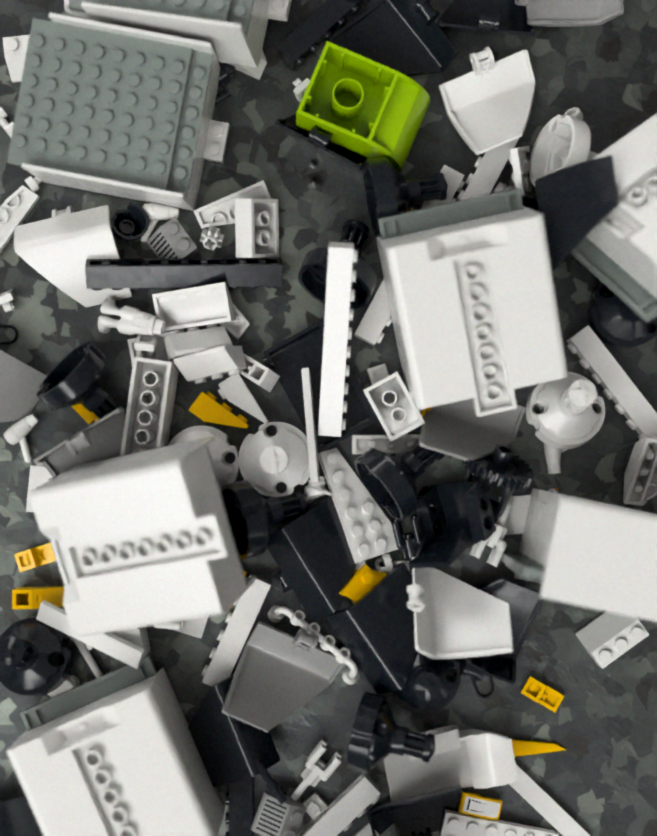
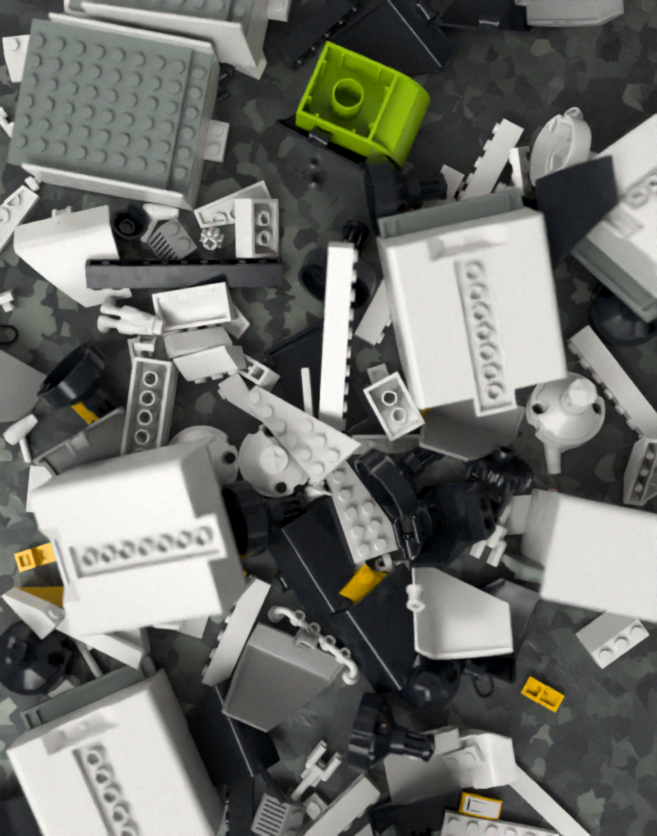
(36, 612): none -> white slope
(211, 411): yellow slope -> none
(300, 88): white tile -> none
(307, 439): none -> white wing
(463, 758): none -> white plate
(492, 100): white panel -> none
(523, 747): yellow bar -> none

